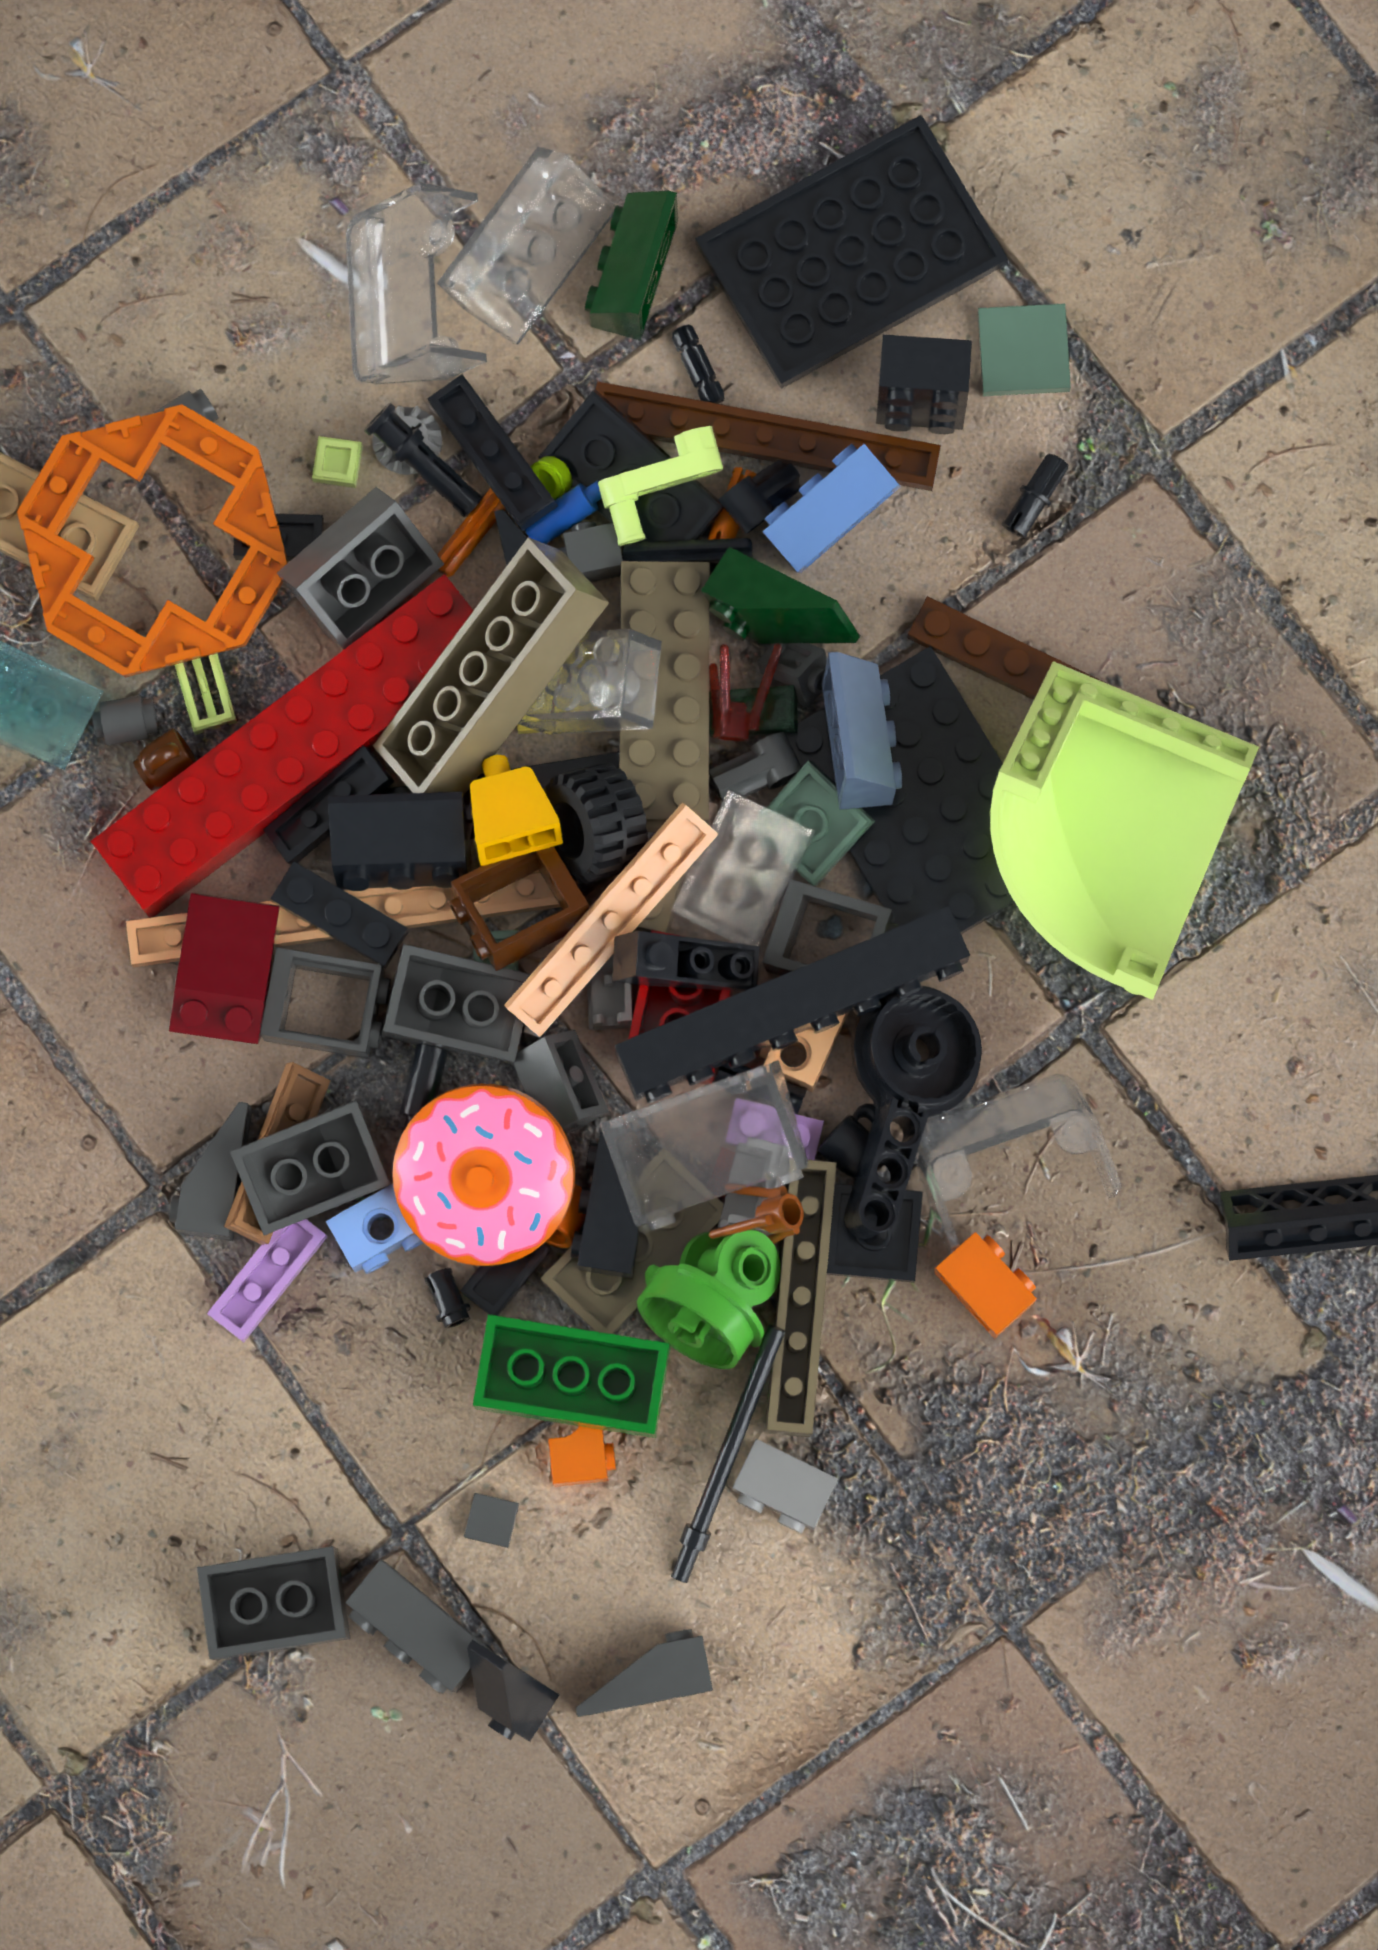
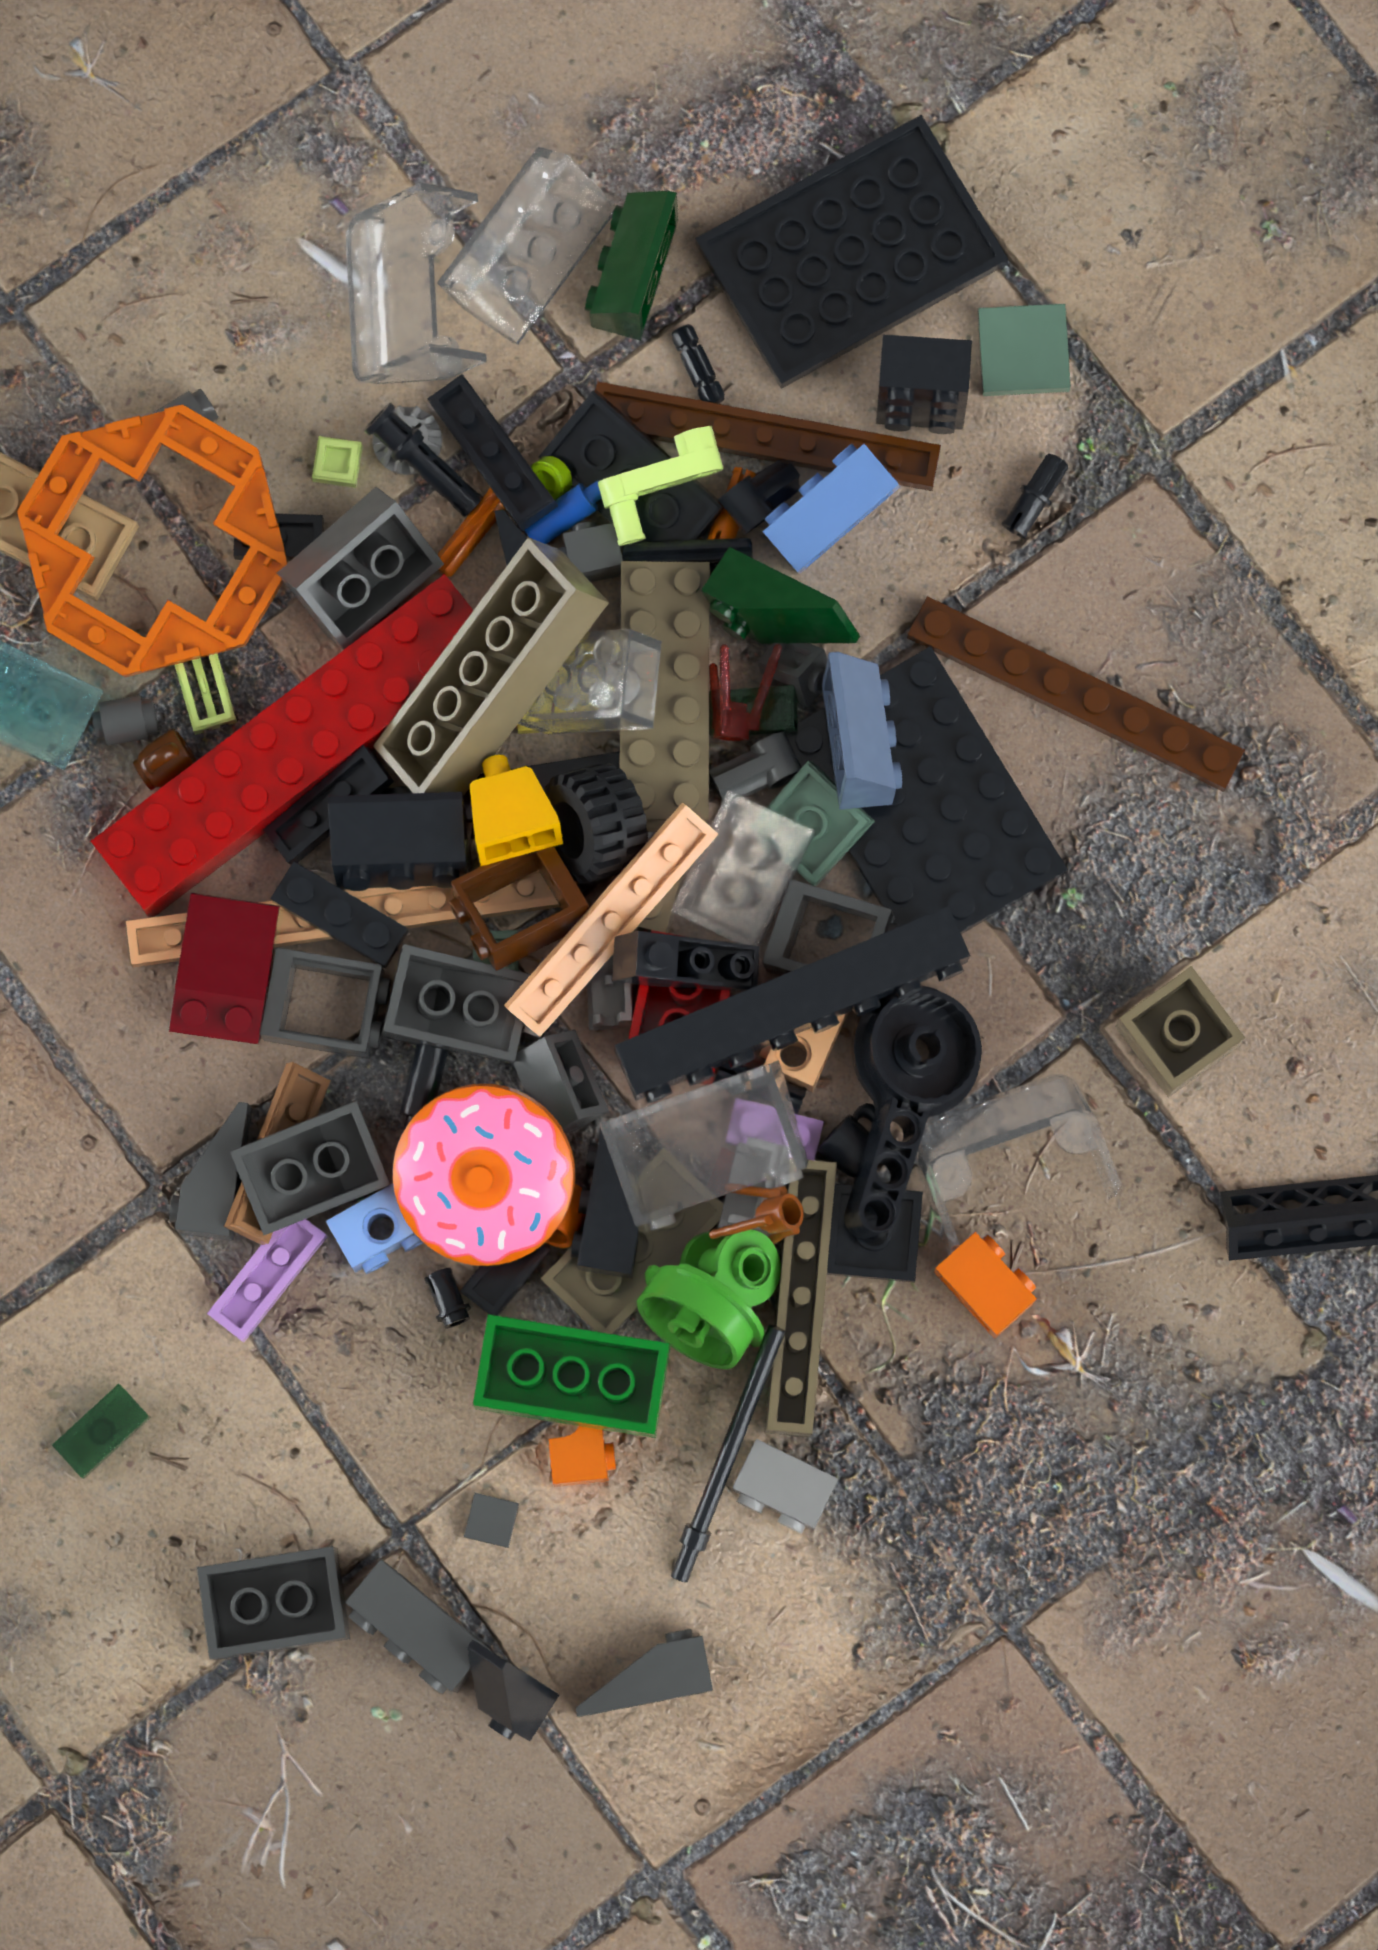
(101, 1431): none -> clear green plate
(1111, 822): yellowish green panel -> none
(1180, 1031): none -> dark tan brick

